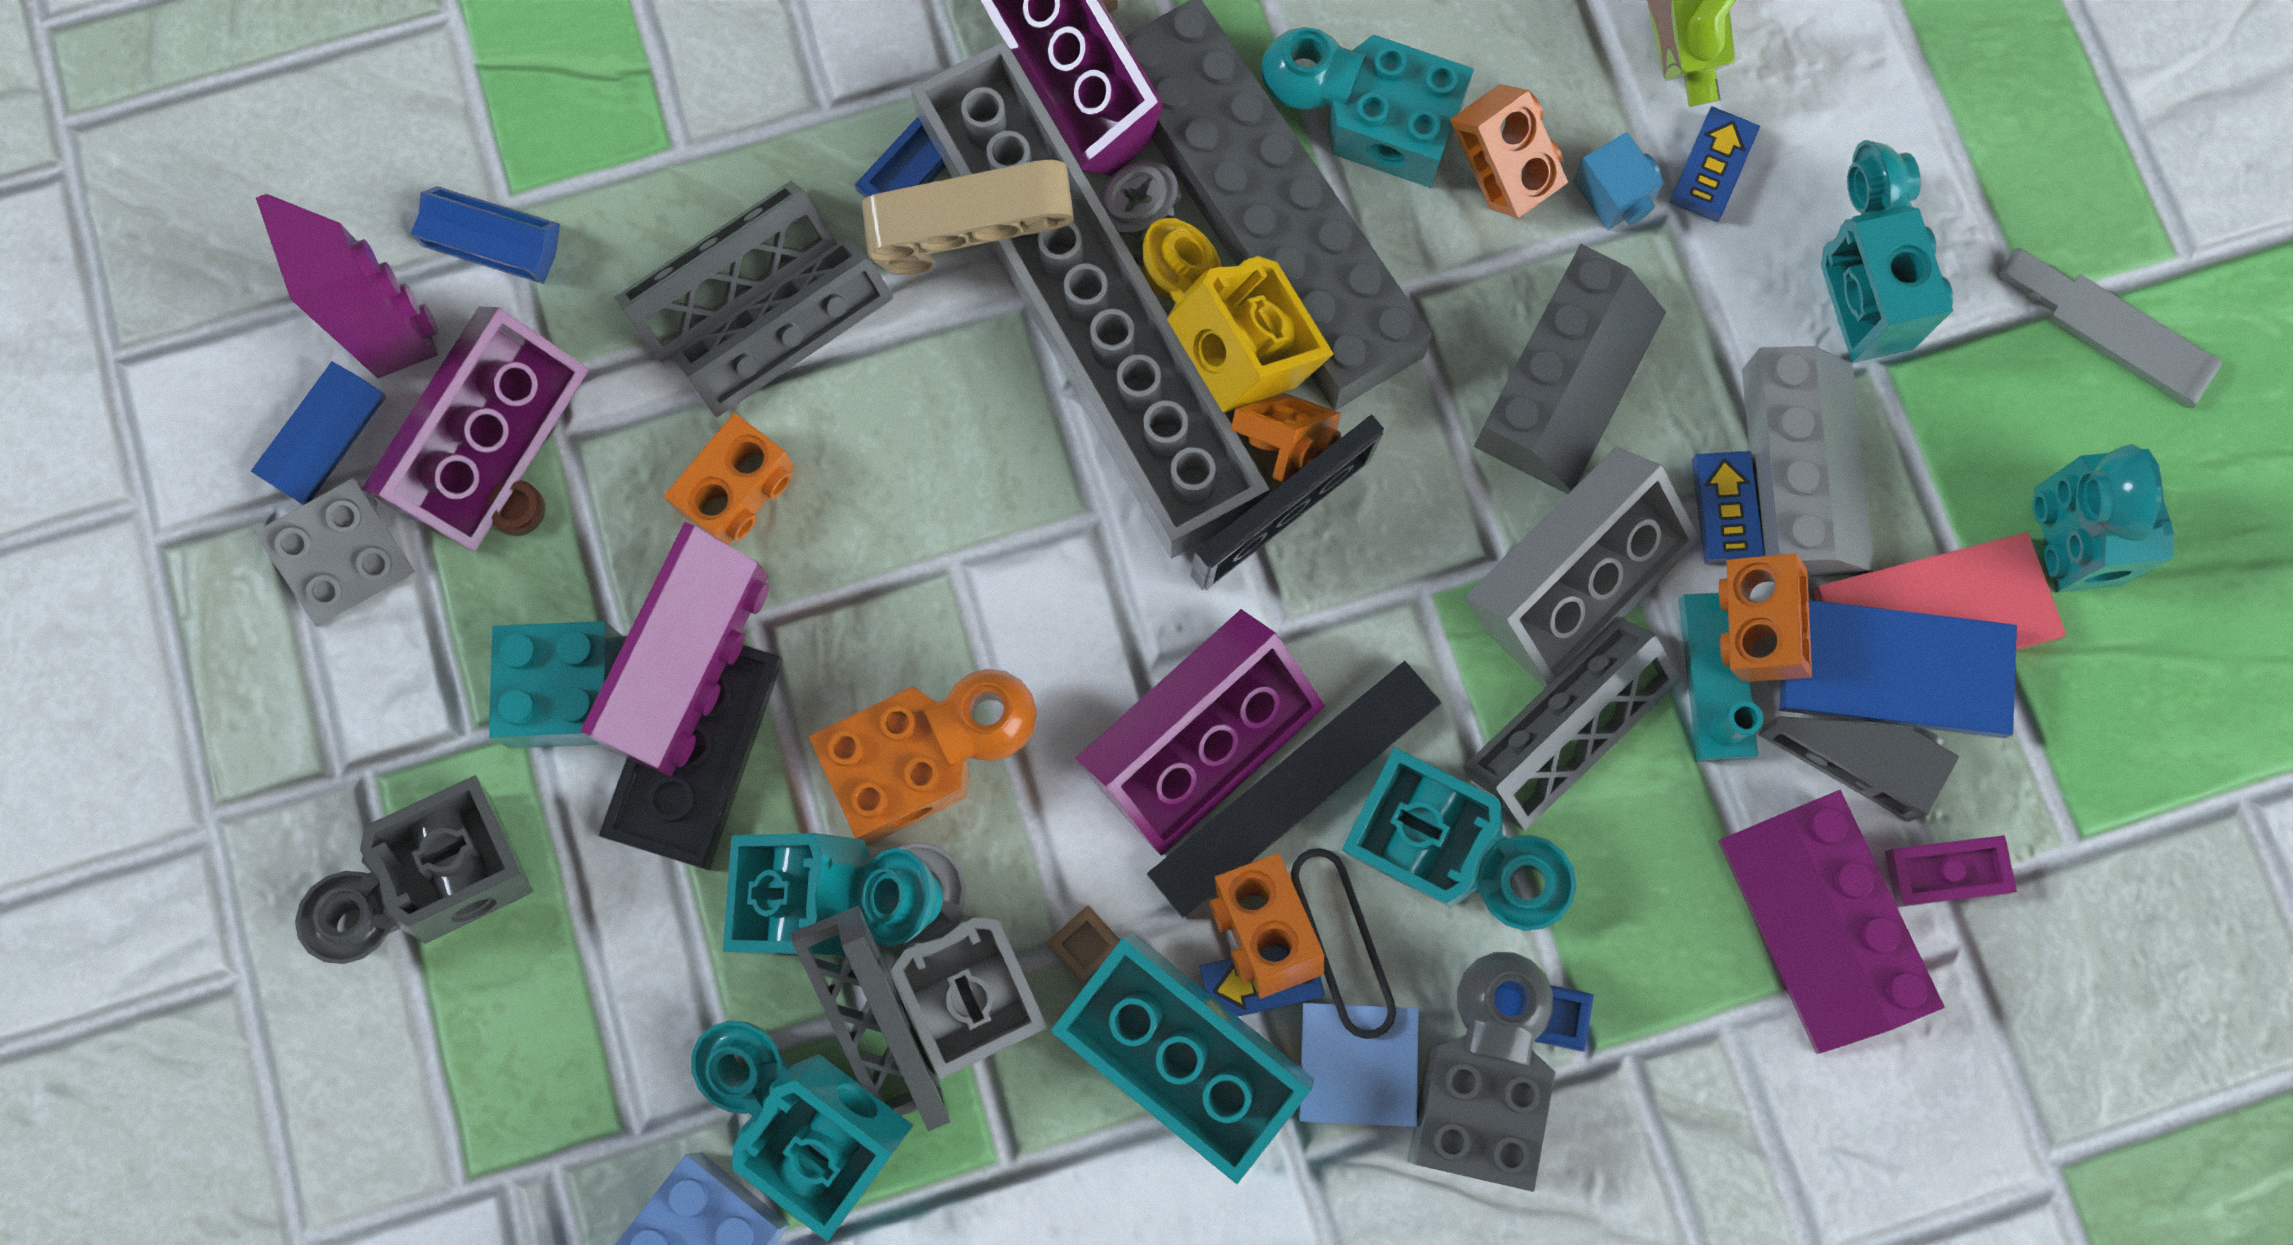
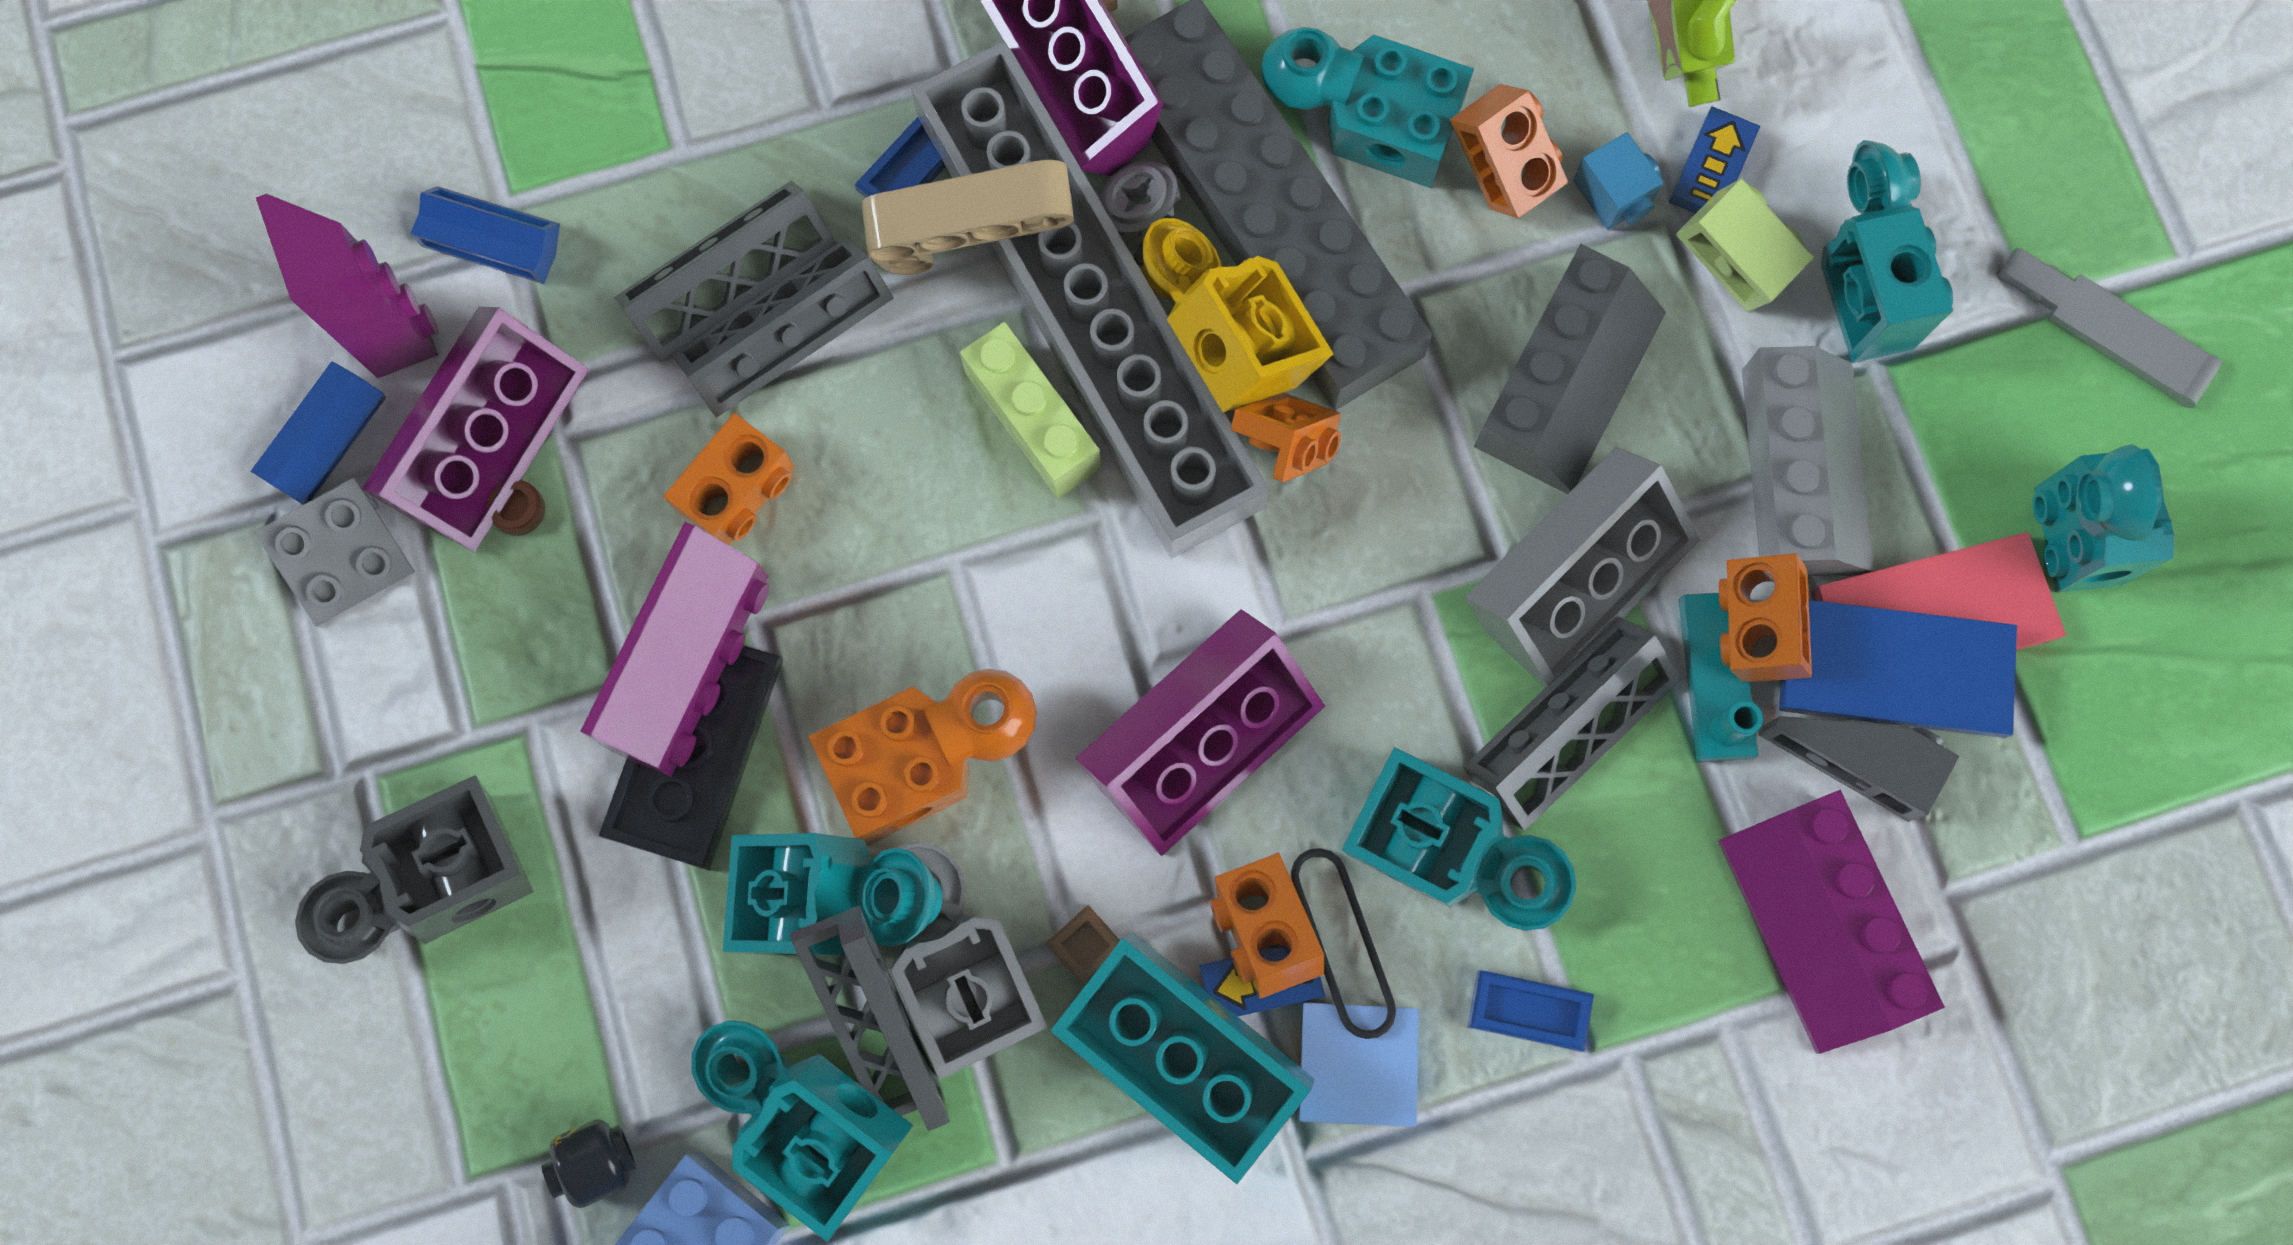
(548, 681): teal brick -> none
(588, 1163): none -> black head
(1031, 410): none -> yellowish green brick
(1286, 503): black tile -> none
(1294, 788): black tile -> none
(1488, 1090): dark grey brick -> none
(1727, 506): blue tile -> none
(1745, 245): none -> yellowish green brick
(1950, 871): magenta plate -> none

